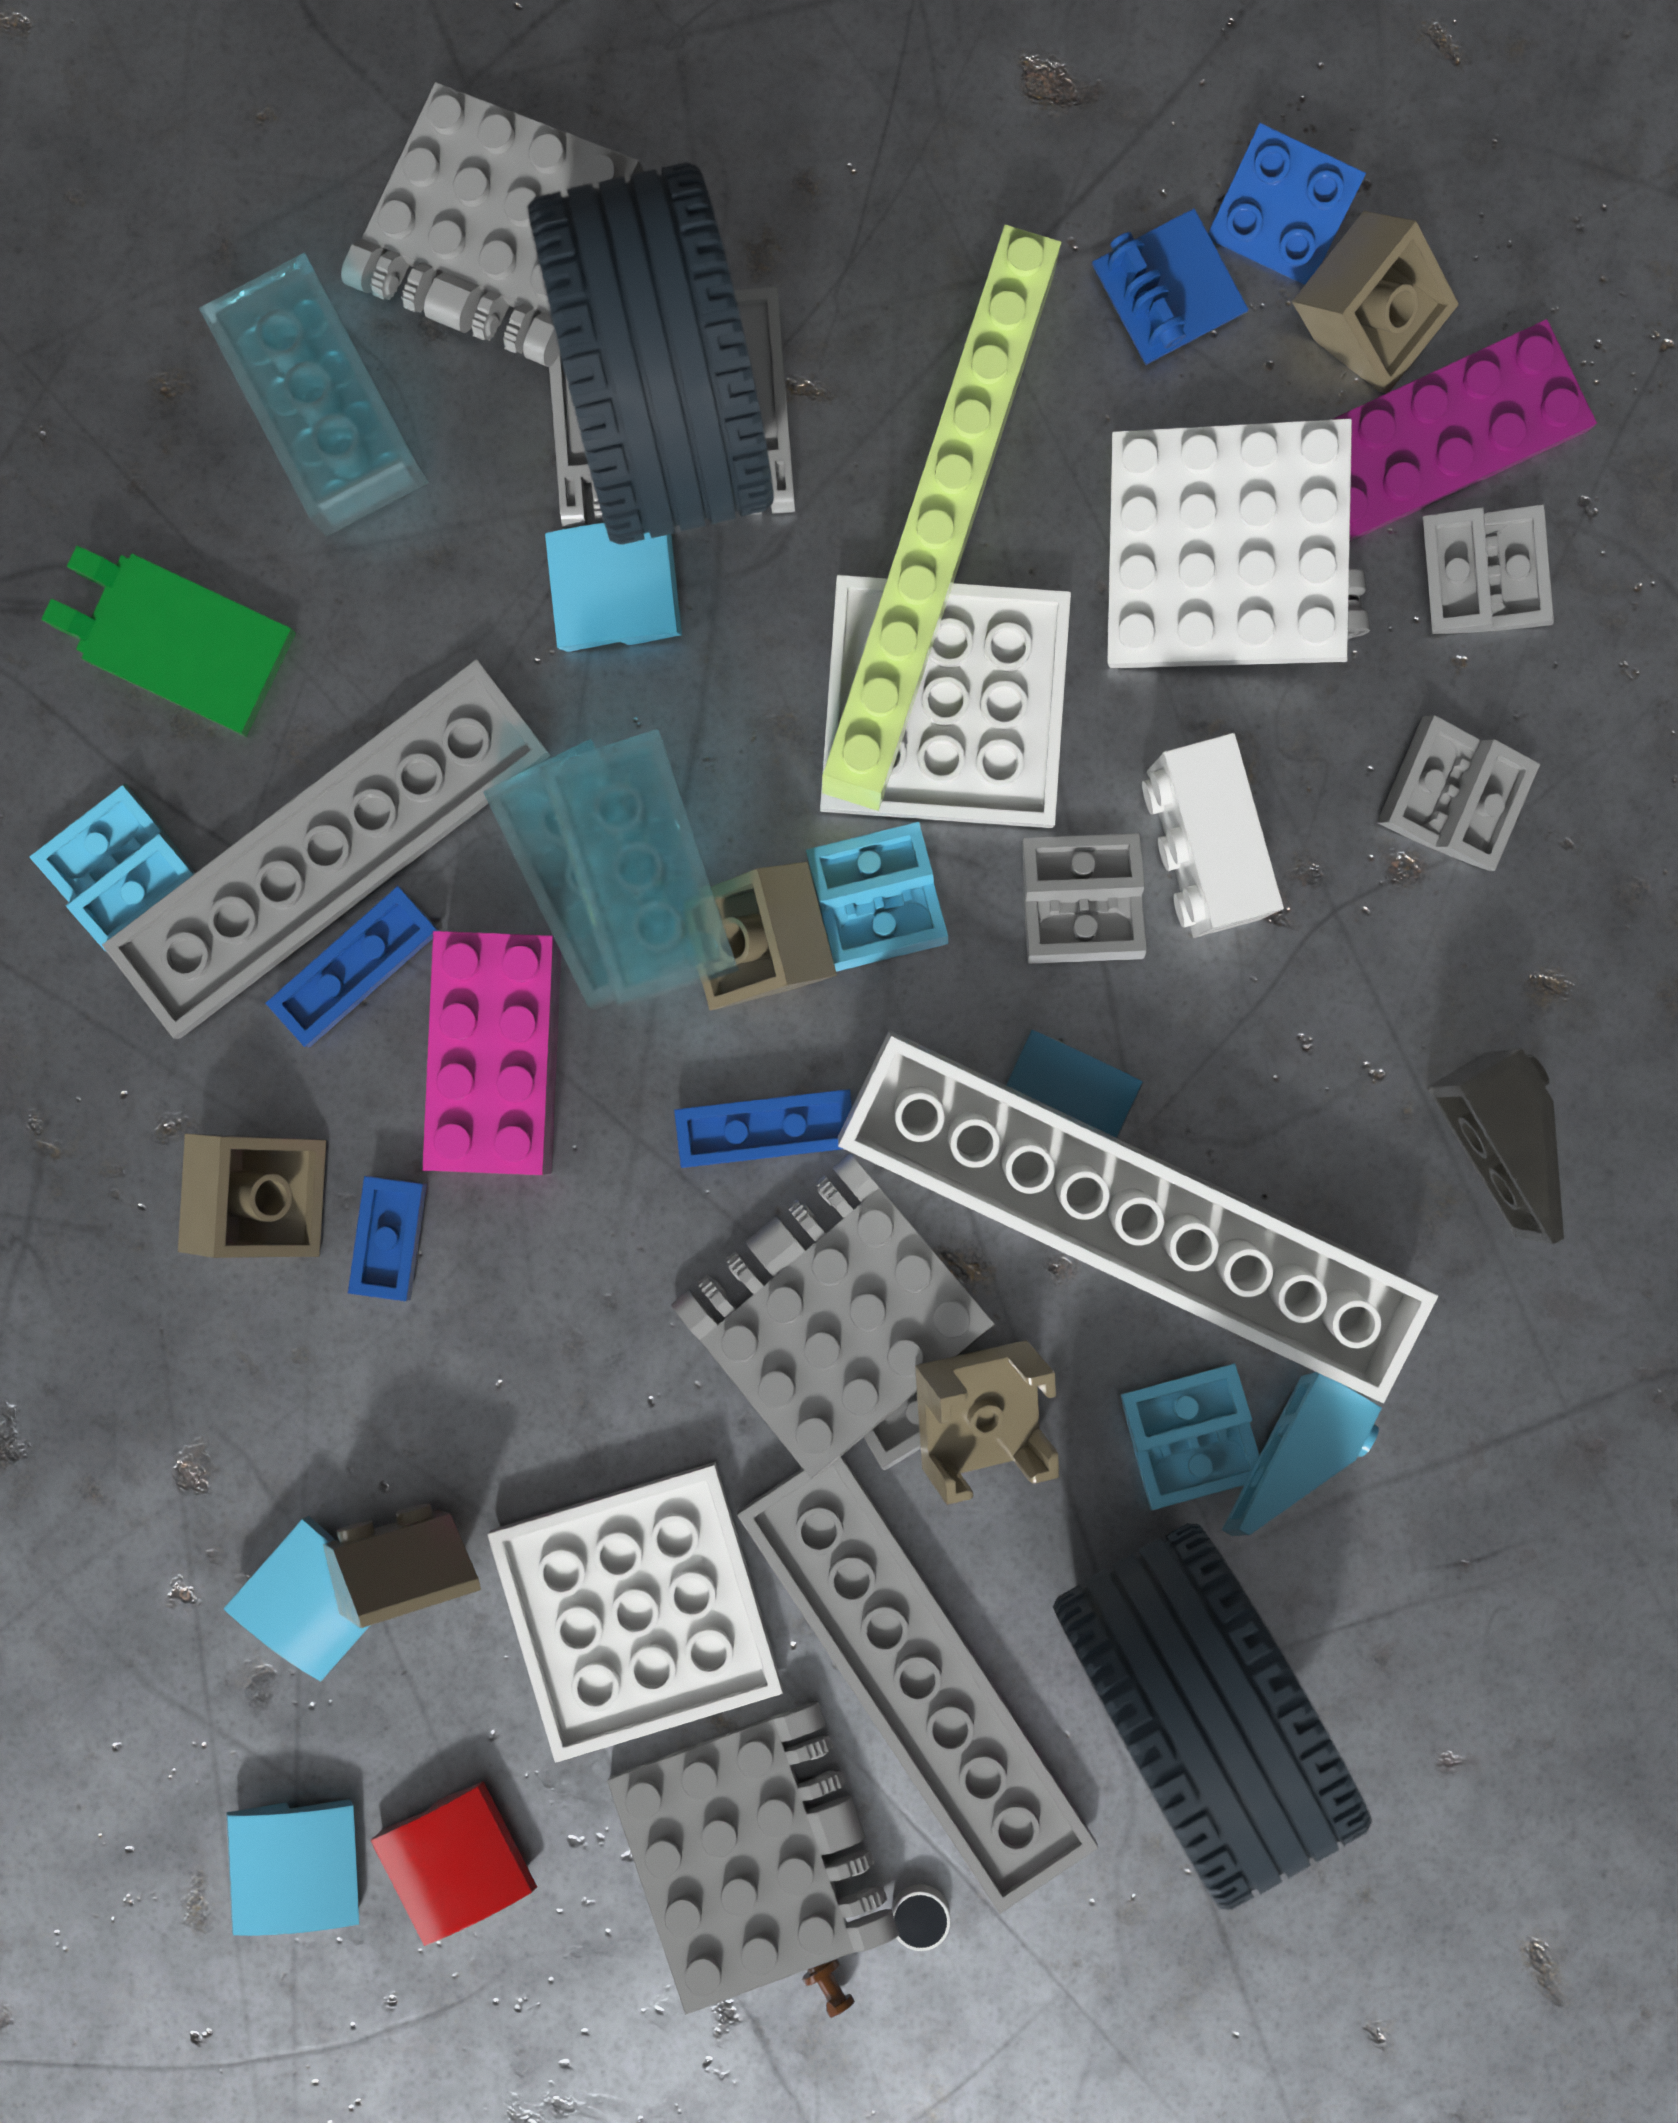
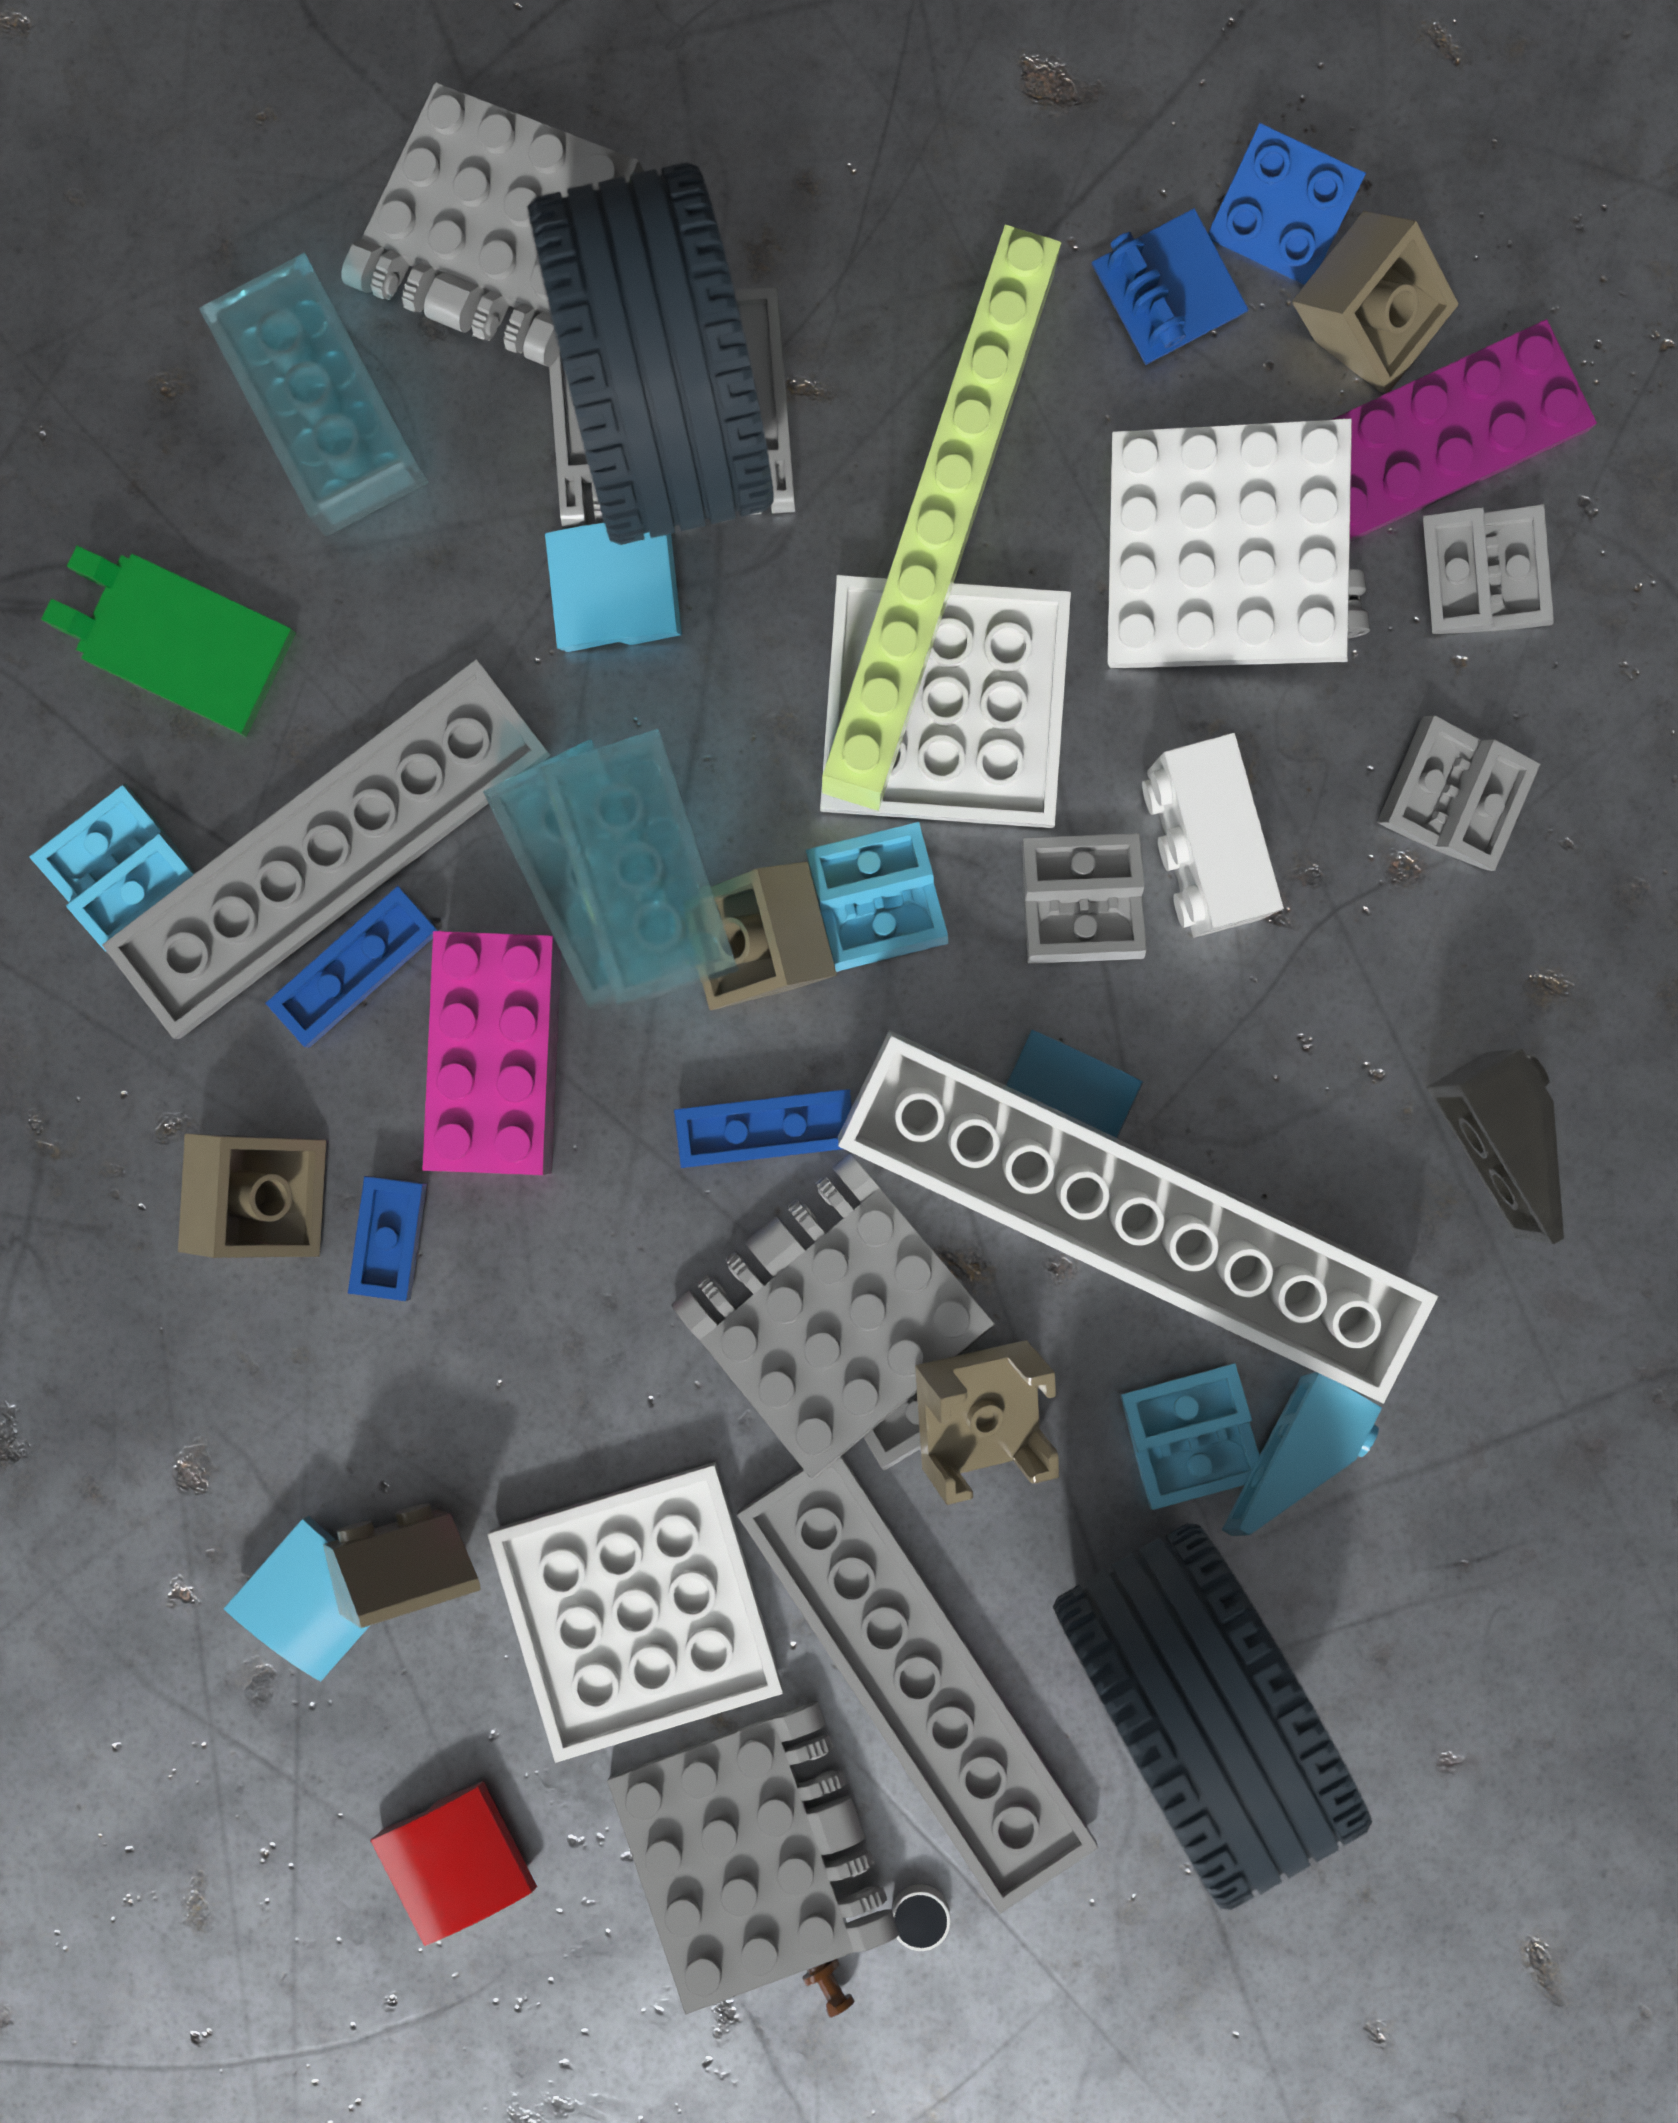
(292, 1868): medium azure slope -> none

